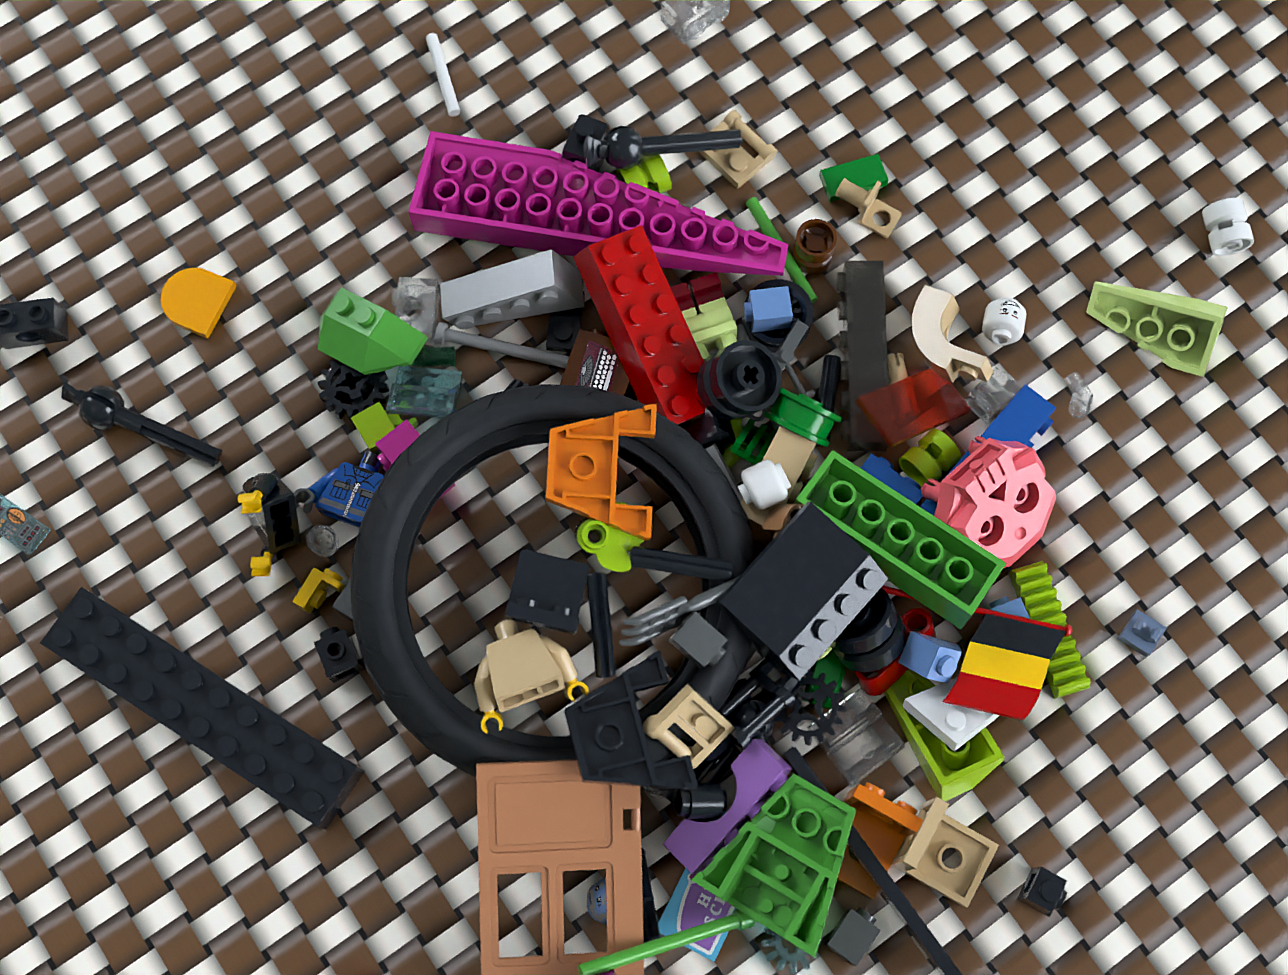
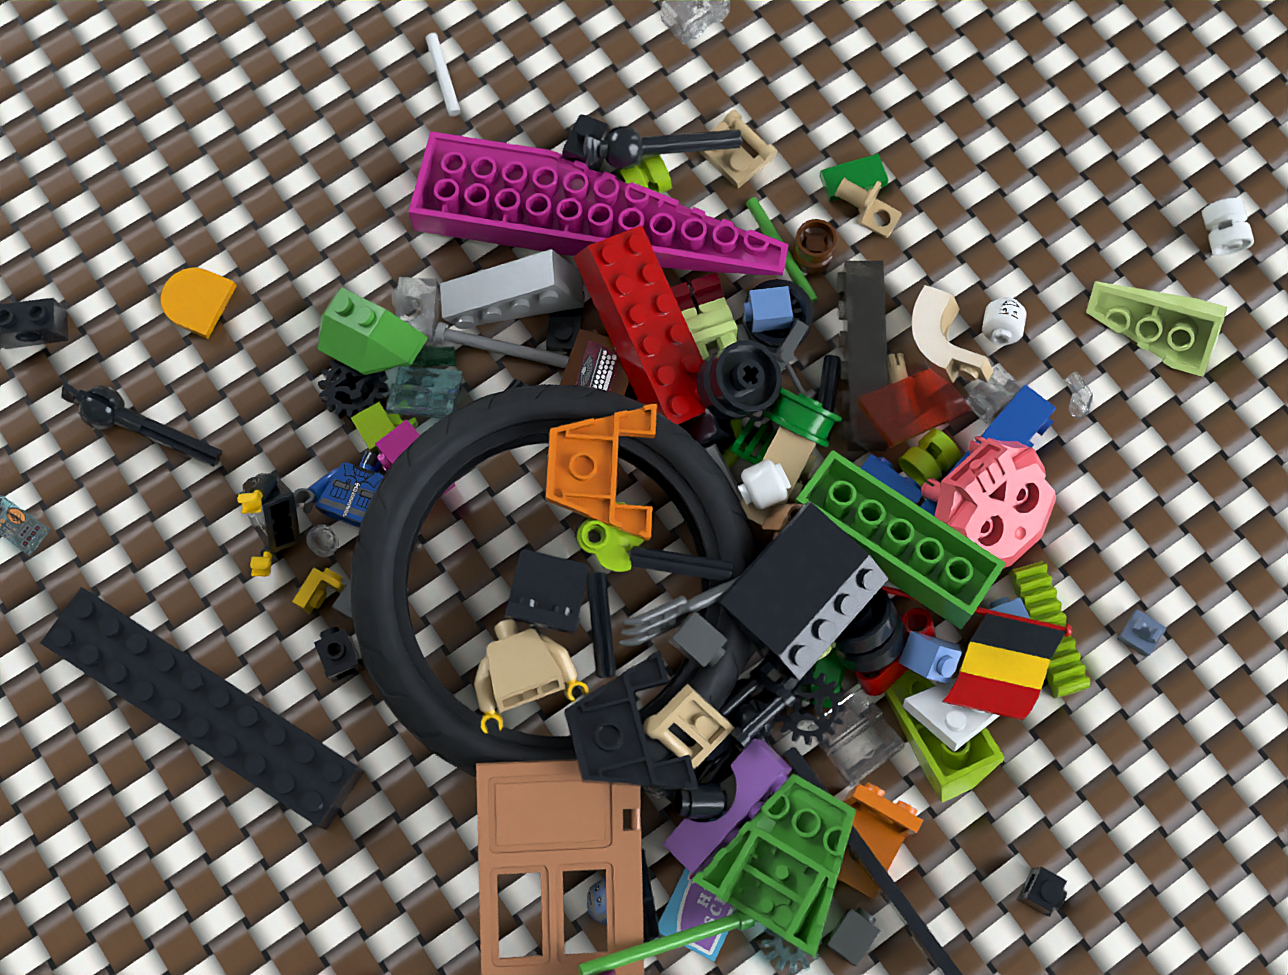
(923, 852): tan bracket -> none

